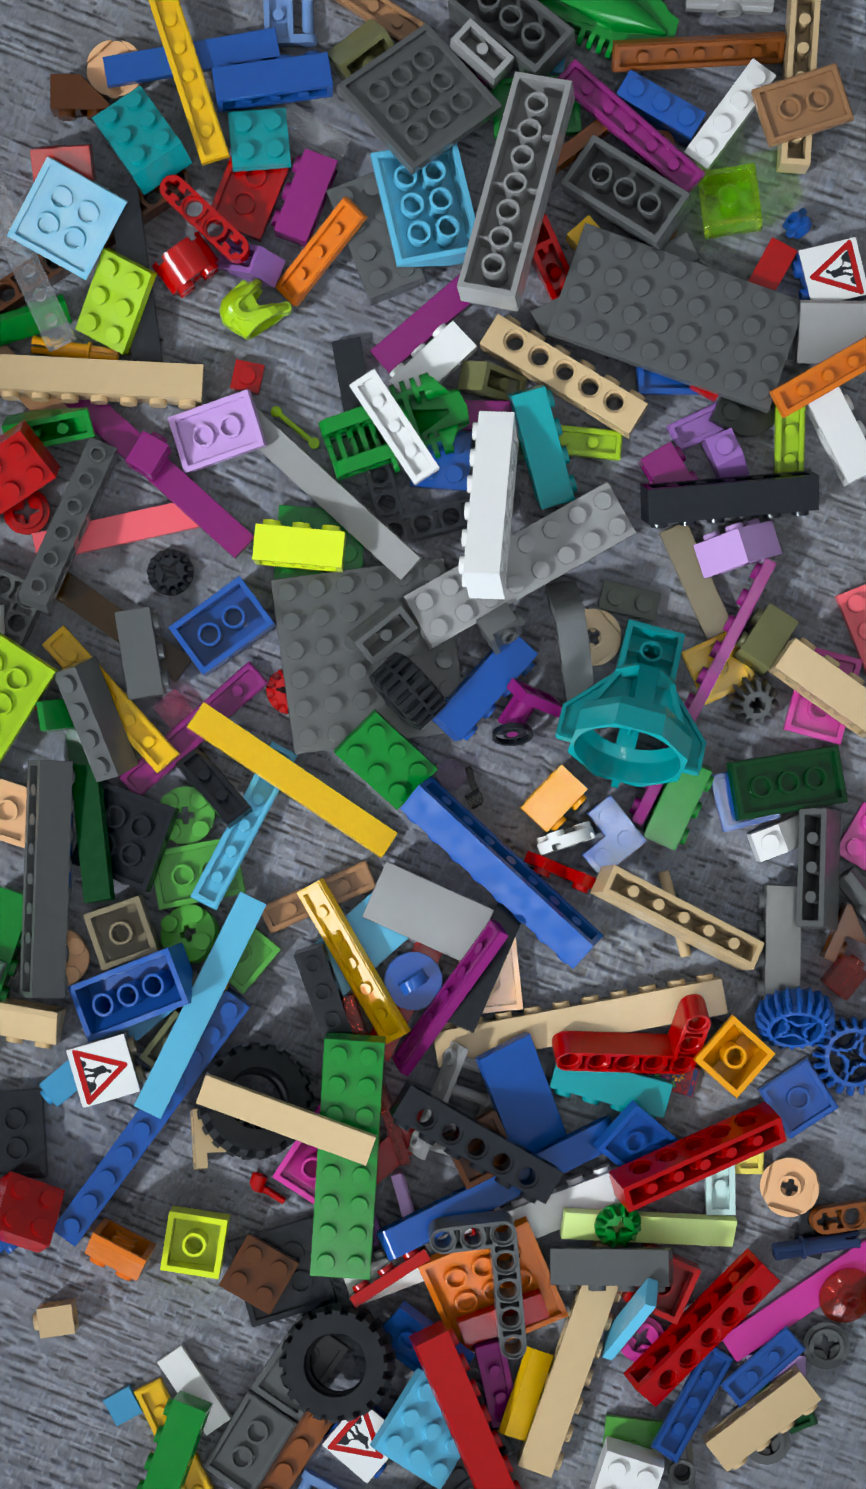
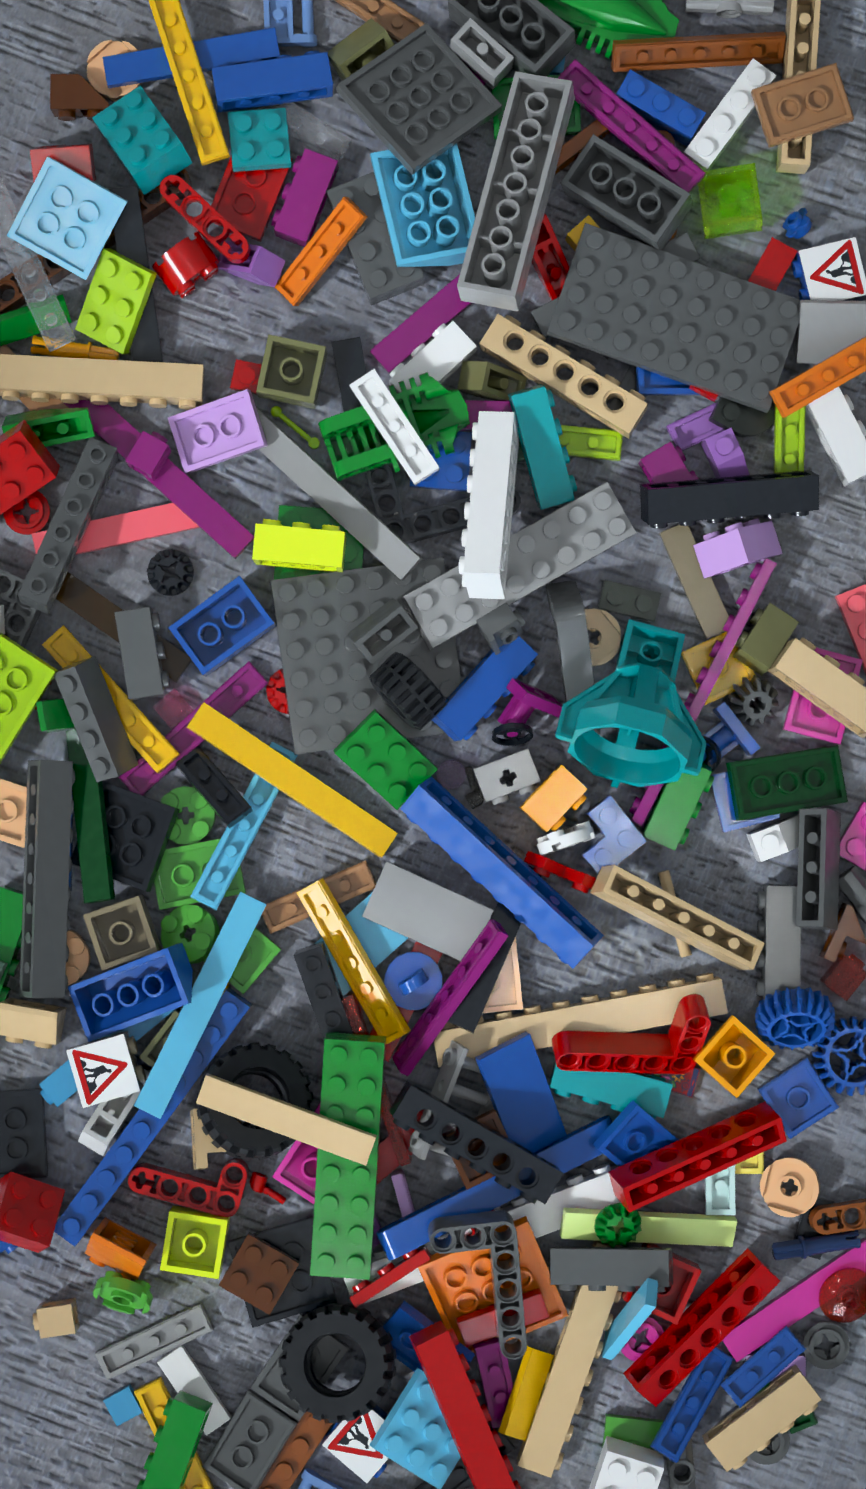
(107, 1122): none -> white slope
(123, 1294): none -> bright green plate
(154, 1340): none -> light grey tile
(187, 1182): none -> red beam
(243, 314): lime helmet -> none
(291, 371): none -> olive brick
(489, 774): none -> light grey brick
(726, 736): none -> blue piece

